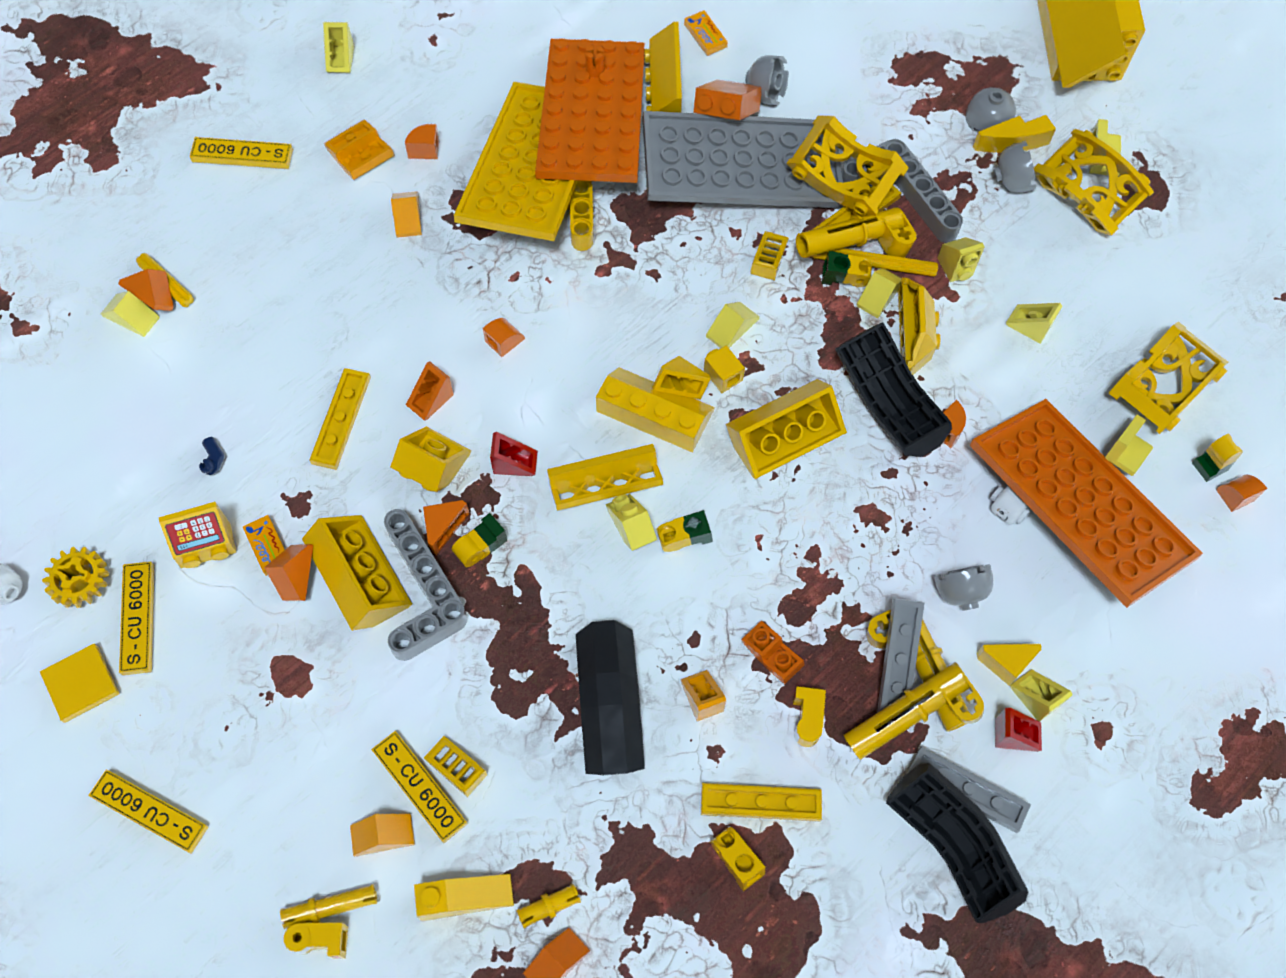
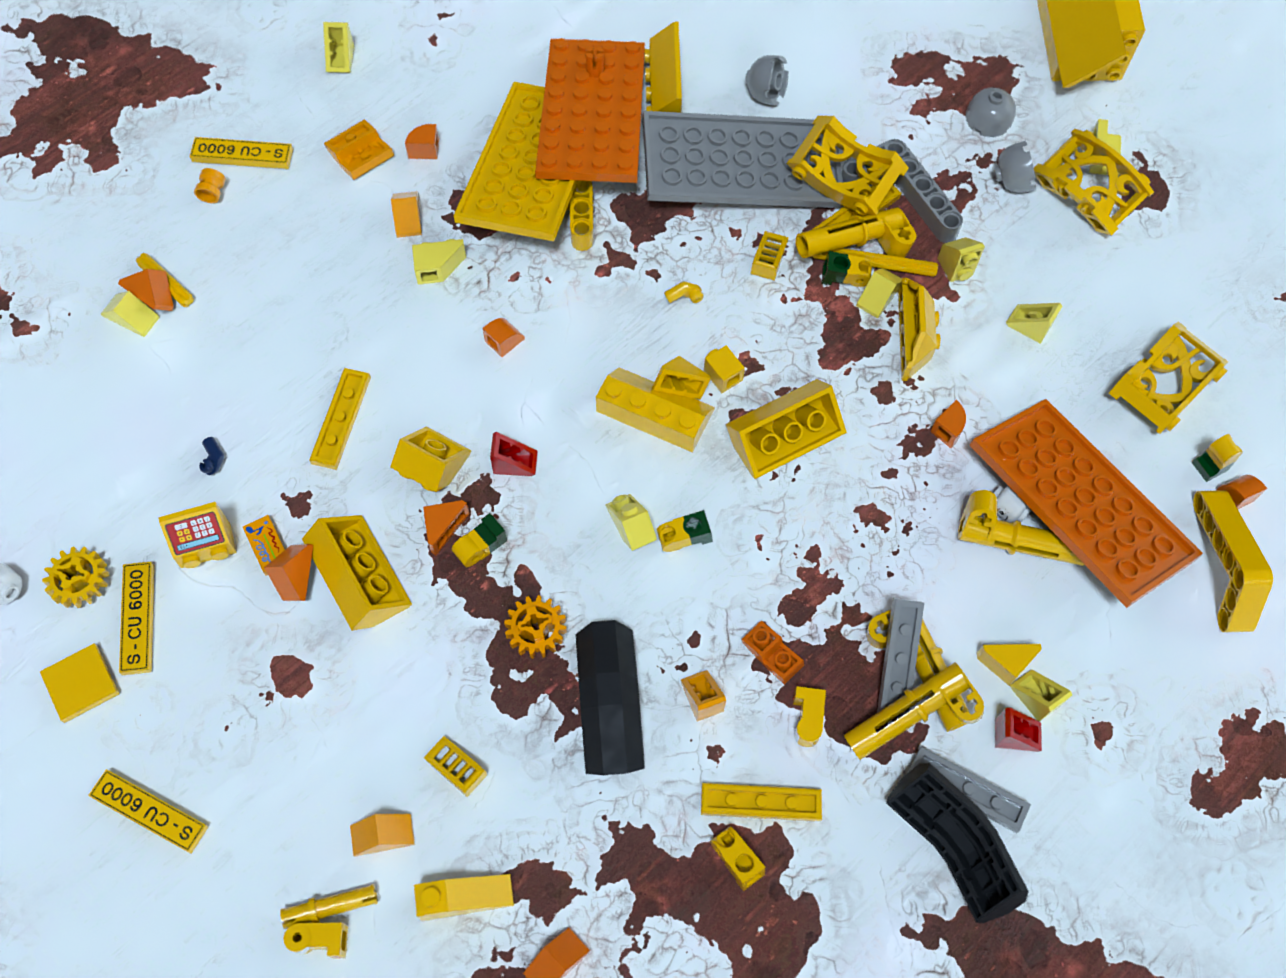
(209, 186): none -> light orange wheel
(419, 787): yellow tile -> none
(428, 583): light grey beam -> none
(430, 392): orange slope -> none
(437, 260): none -> light yellow slope
(546, 624): none -> light orange gear
(548, 906): yellow pin -> none
(603, 473): yellow fence -> none
(684, 289): none -> yellow arm
(705, 32): light orange tile -> none
(727, 99): orange brick -> none
(731, 324): light yellow slope -> none
(893, 392): black piece -> none
(965, 586): light grey cylinder -> none
(1000, 136): yellow slope -> none
(1008, 535): none -> yellow piece
(1130, 449): light yellow panel -> none
(1241, 557): none -> yellow beam

